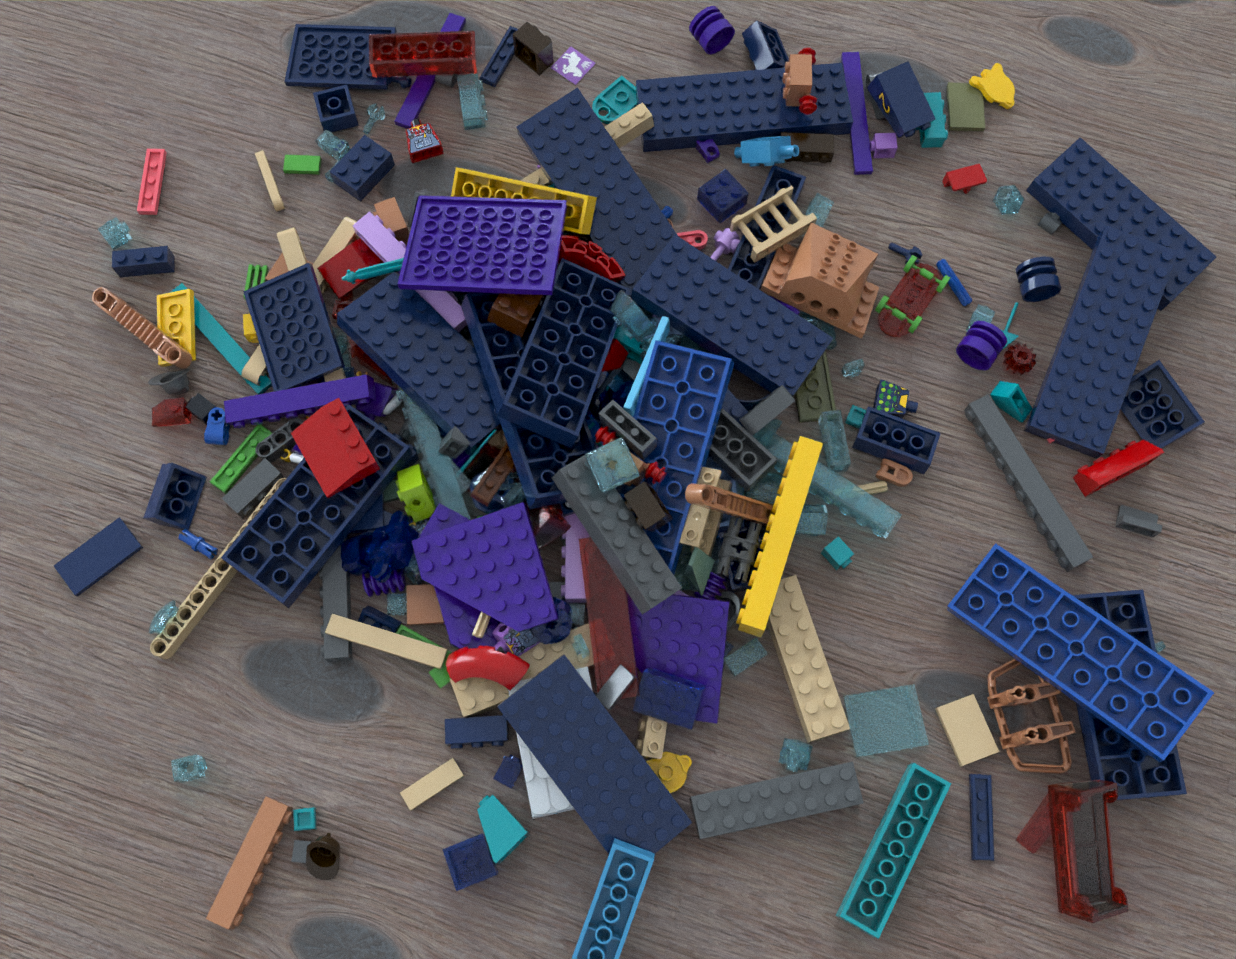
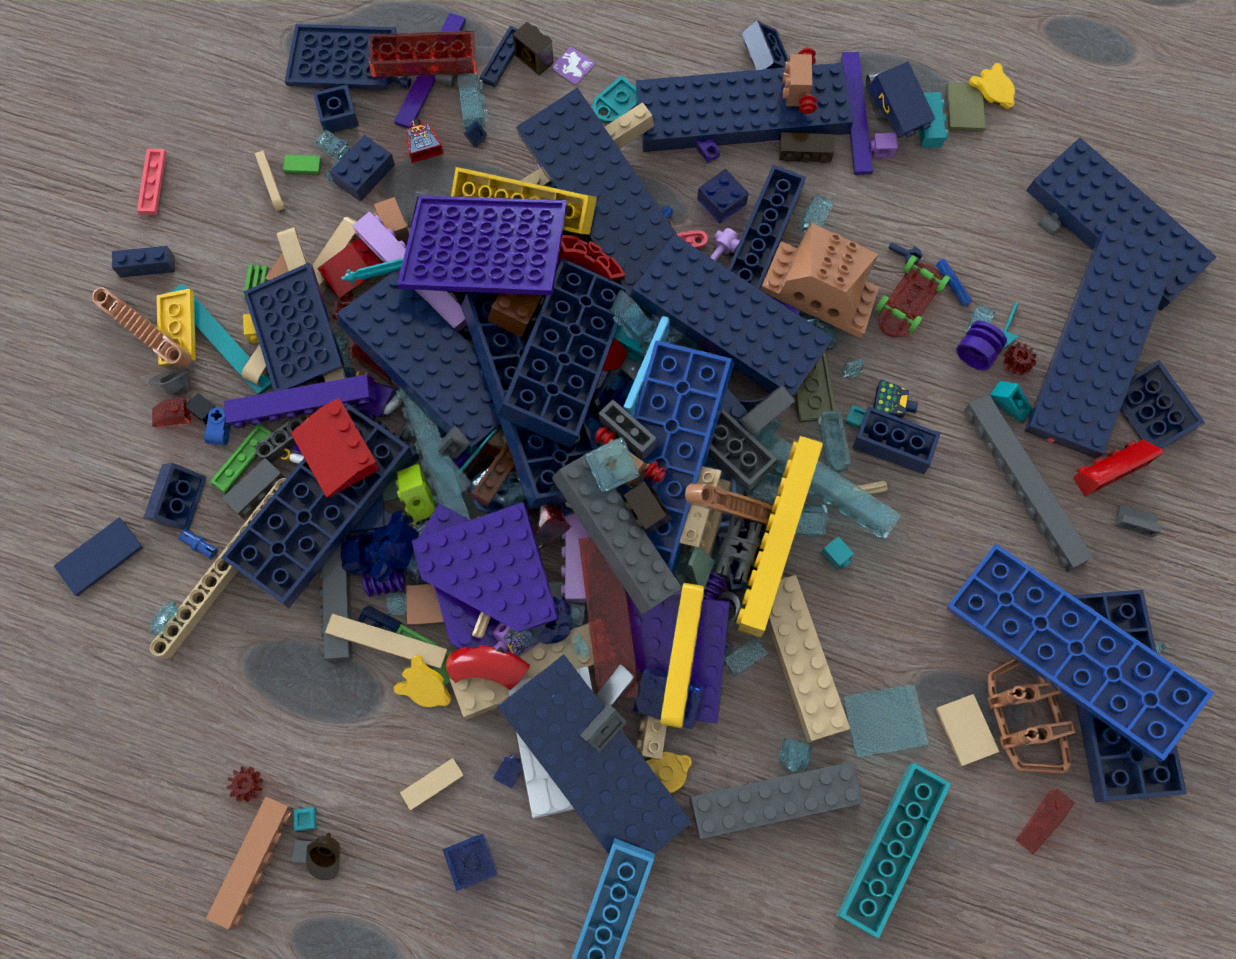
(115, 233): clear light blue brick -> none
(180, 765): clear light blue brick -> none
(241, 792): none -> clear red gear
(373, 117): clear light blue bar -> none
(423, 685): none -> yellow tile
(475, 134): none -> dark blue tile
(476, 731): dark blue brick -> none
(500, 828): teal slope -> none
(603, 728): none -> dark grey slope
(682, 655): none -> yellow beam
(711, 30): dark purple wheel -> none
(766, 150): dark azure brick -> none
(774, 240): tan fence -> none
(901, 476): nougat plate -> none
(965, 178): red panel -> none
(981, 817): dark blue tile -> none
(1008, 199): clear light blue brick -> none
(1038, 279): dark blue wheel -> none
(1084, 850): windscreen -> none

